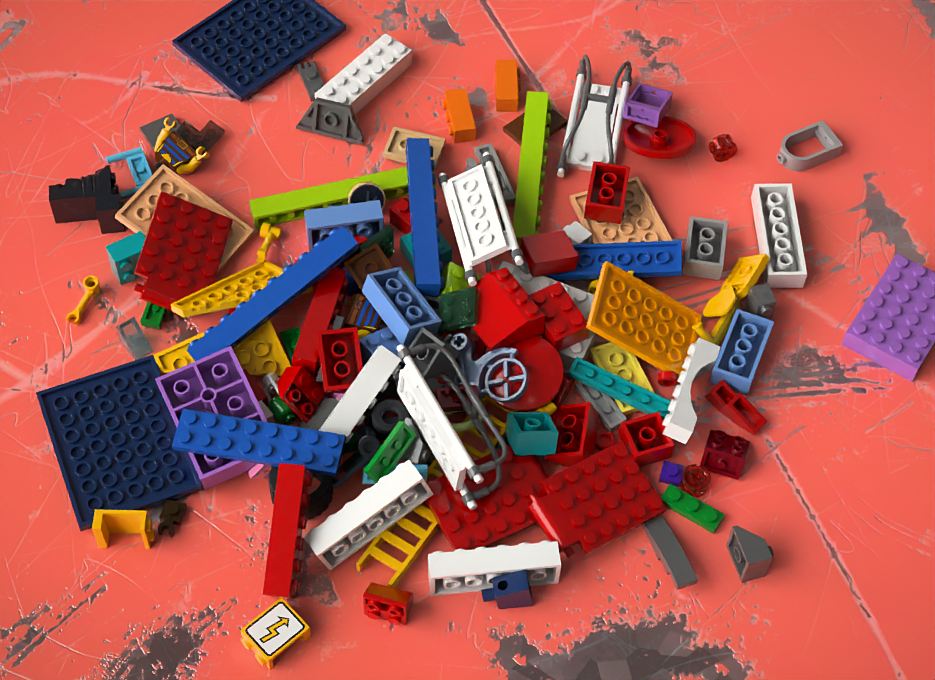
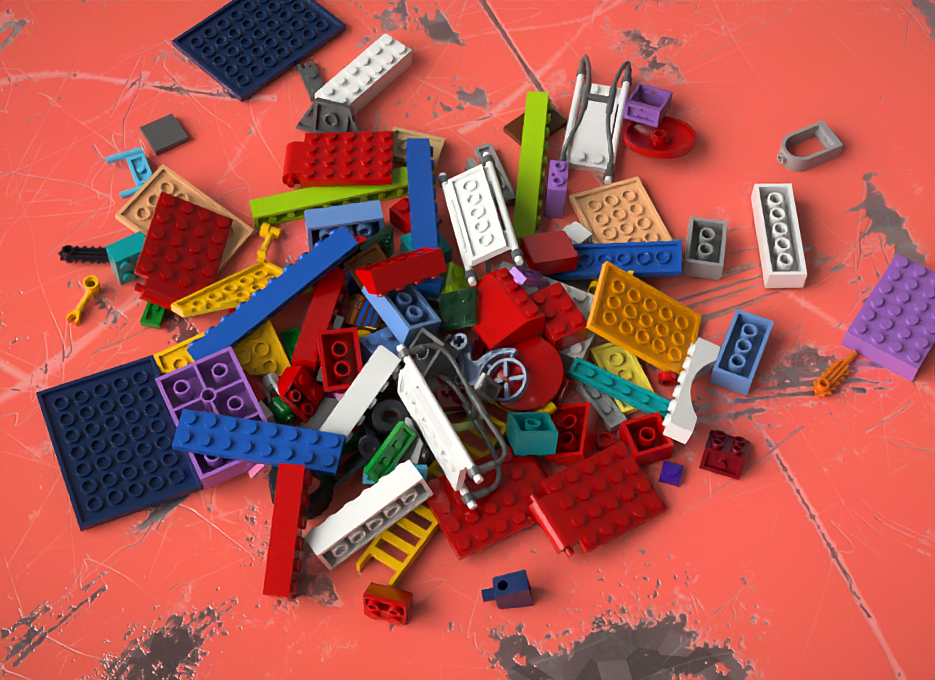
(74, 254): none -> black piece
(88, 199): black brick -> none
(122, 522): yellow panel -> none
(133, 339): clear light blue slope -> none
(171, 514): dark brown plate -> none
(176, 152): torso -> none
(205, 138): clear smoke plate -> none
(274, 632): panel -> none
(340, 159): none -> red plate
(366, 192): black tile -> none
(402, 270): none -> red slope
(459, 115): orange brick -> none
(474, 569): white brick -> none
(487, 388): none -> light grey slope
(507, 85): orange brick -> none
(529, 277): none -> medium lavender hinge
(556, 189): none -> medium lavender window
(607, 192): red brick -> none
(670, 552): dark grey slope -> none
(692, 508): green plate -> none
(696, 480): clear red wheel -> none
(722, 147): clear red wheel -> none
(735, 407): red slope -> none
(736, 287): yellow plate -> none
(749, 554): dark grey slope -> none
(760, 301): flat silver brick -> none
(833, 375): none -> orange piece

